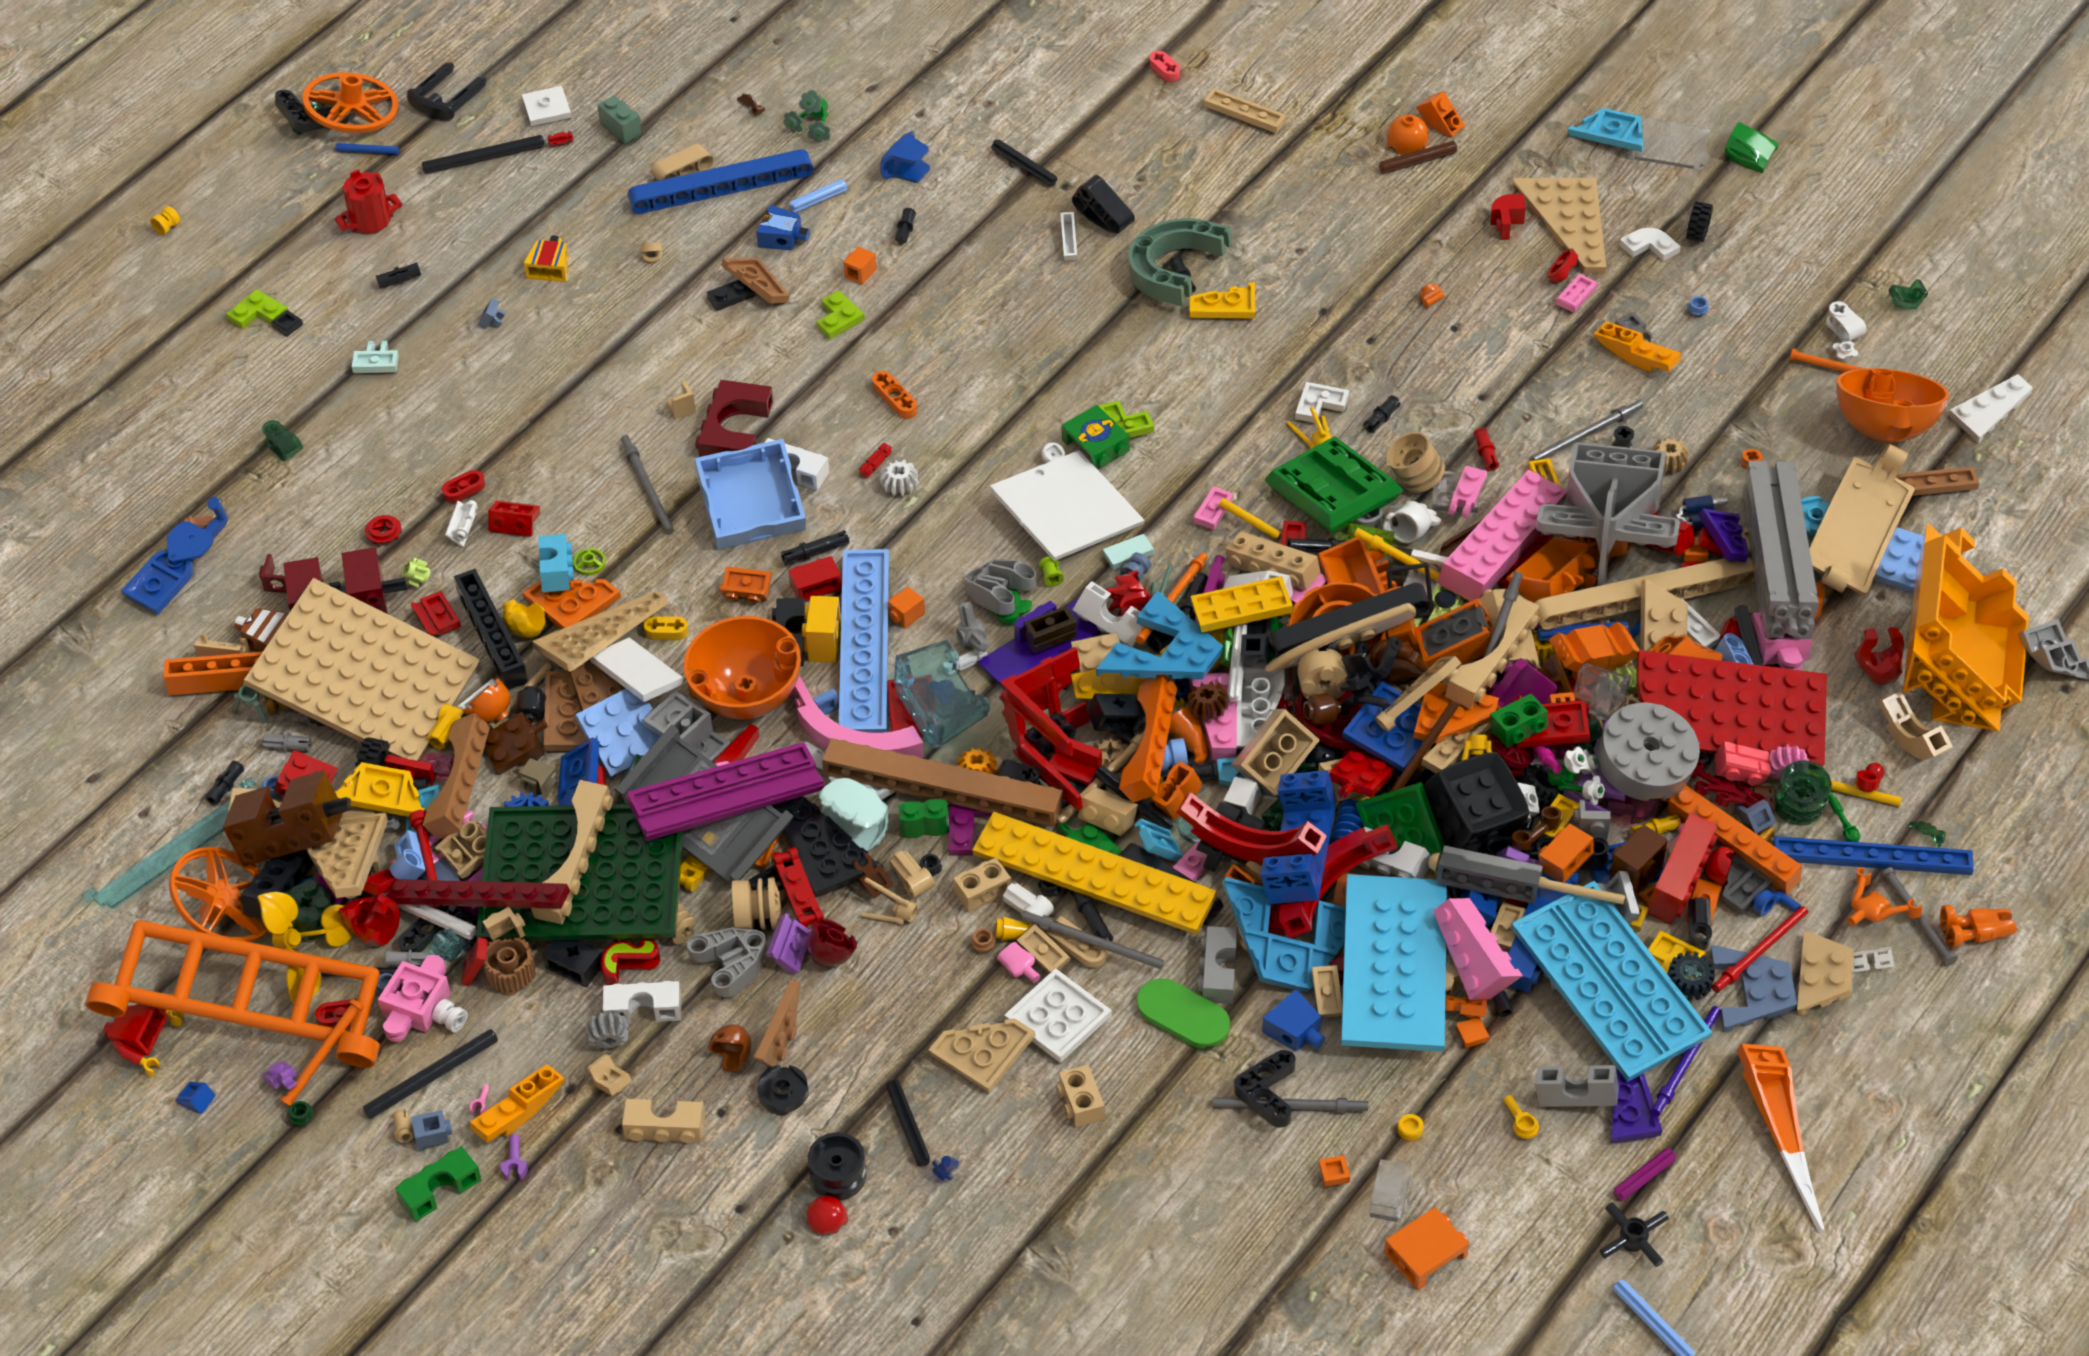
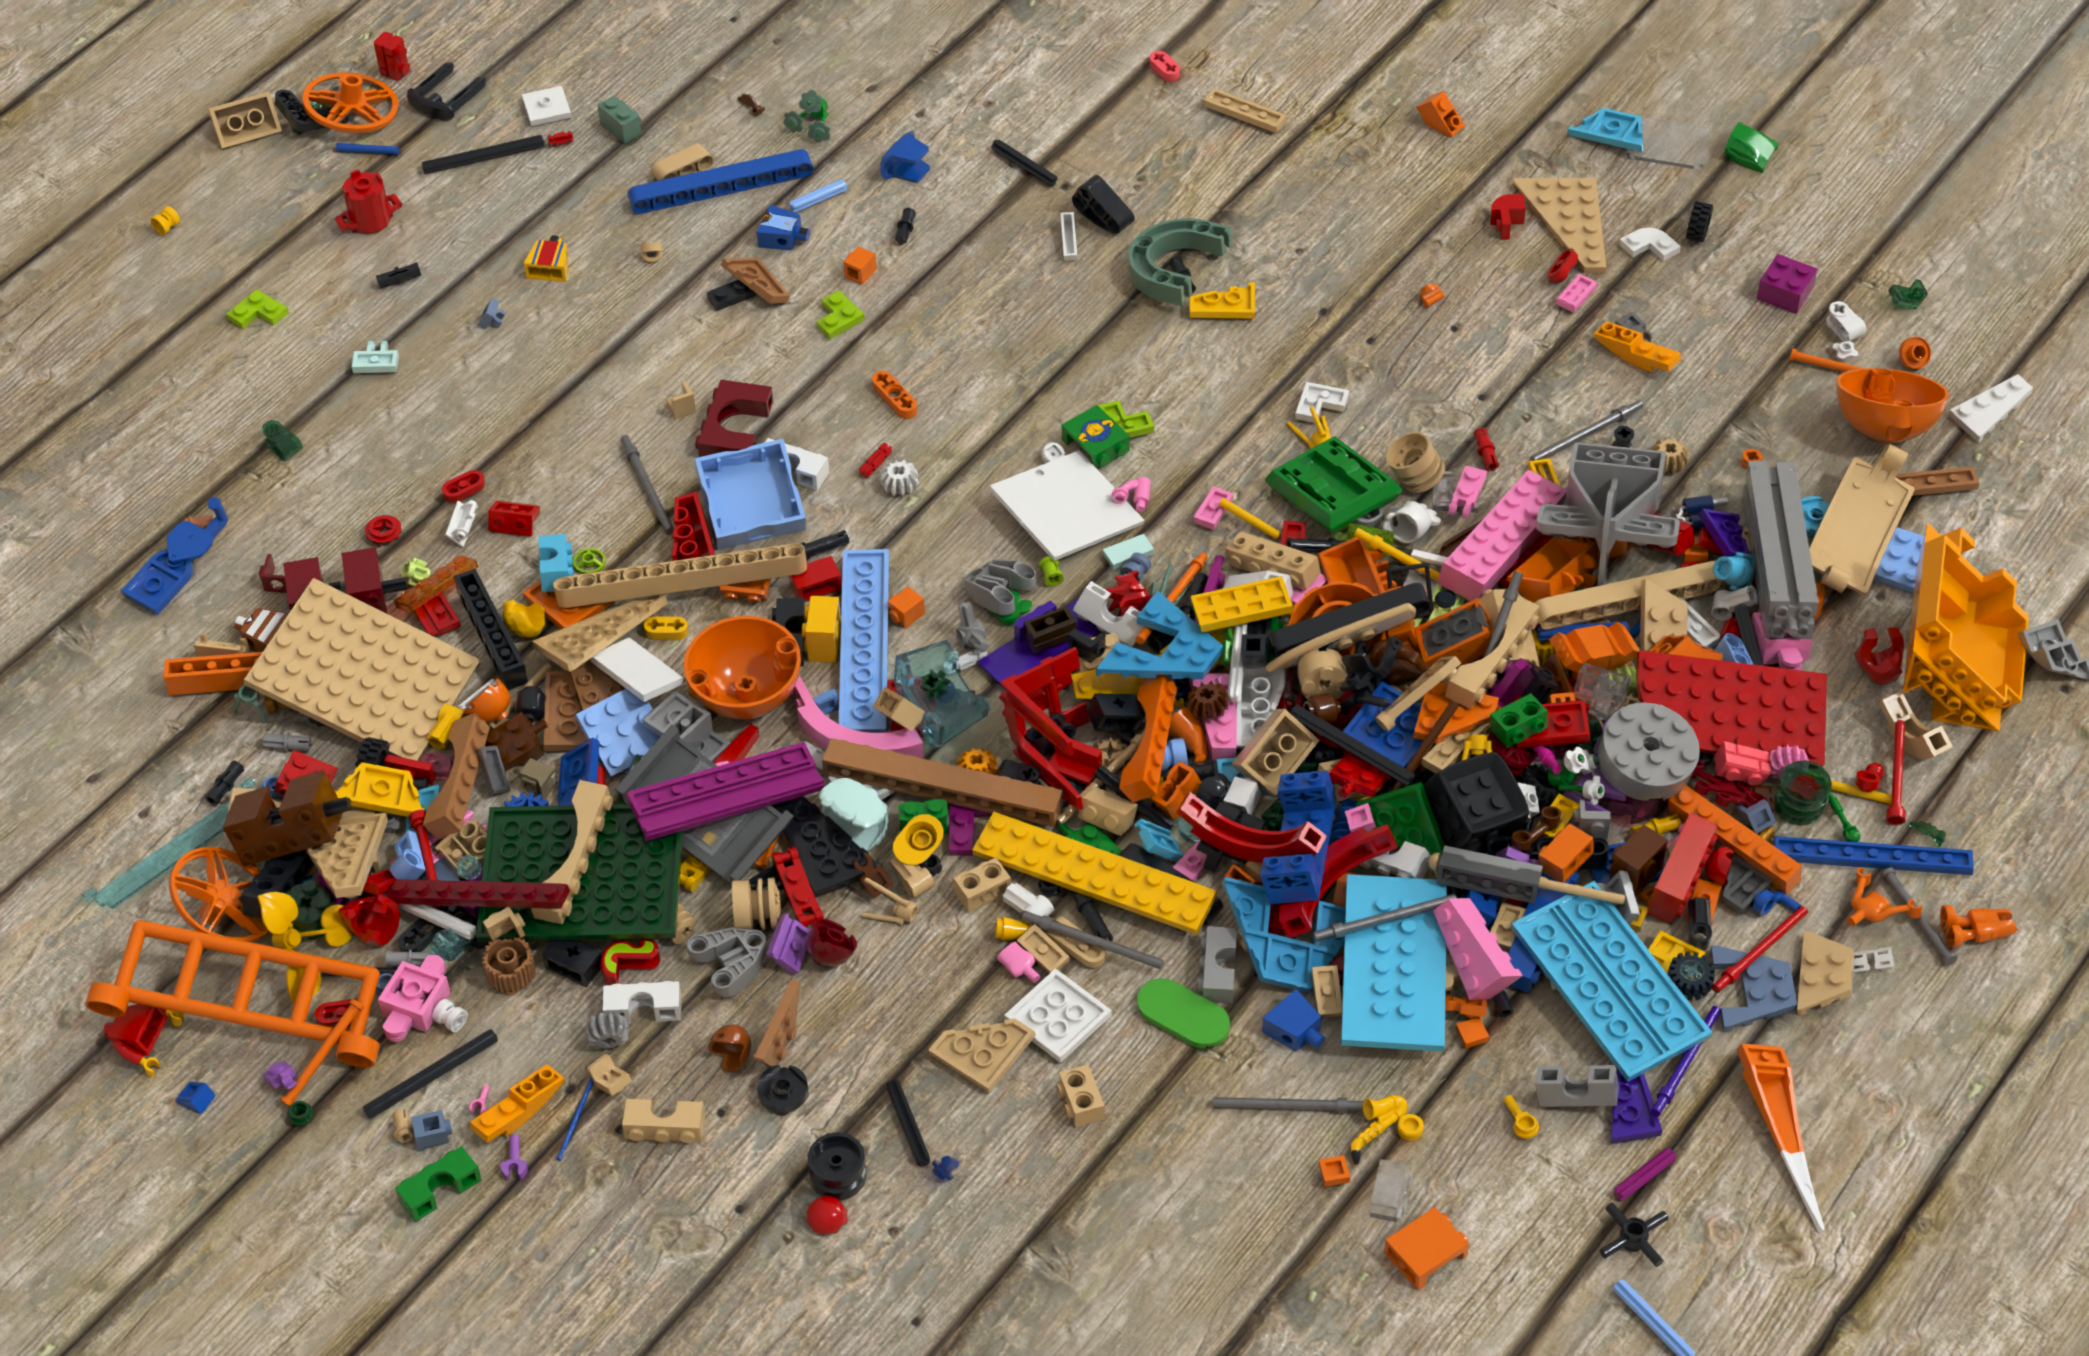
(244, 120): none -> tan slope
(287, 323): black tile -> none
(391, 56): none -> red brick
(434, 584): none -> clear orange plate
(474, 872): none -> clear light blue bush
(474, 961): red tile -> none
(493, 769): none -> flat silver tile
(575, 1118): none -> blue piece
(680, 575): none -> tan beam
(691, 529): none -> red wedge
(898, 709): none -> tan brick
(918, 839): none -> yellow piece
(937, 681): none -> dark green gear
(983, 935): medium nougat plate -> none
(1086, 647): none -> black bracket
(1141, 493): none -> bright pink plant
(1214, 790): none -> black helmet
(1260, 1087): black beam -> none
(1339, 930): none -> flat silver bar
(1352, 745): none -> black axle
(1360, 817): none -> bright pink plate
(1382, 414): black pin -> none
(1387, 1112): none -> yellow piece
(1407, 134): orange cylinder -> none
(1418, 157): reddish brown axle -> none
(1542, 685): none -> black bracket
(1698, 306): medium blue plate -> none
(1727, 601): none -> white piece
(1735, 570): none -> medium azure piece
(1787, 283): none -> magenta brick
(1805, 786): none -> clear red plate
(1895, 813): none -> red piece
(1914, 352): none -> orange plate

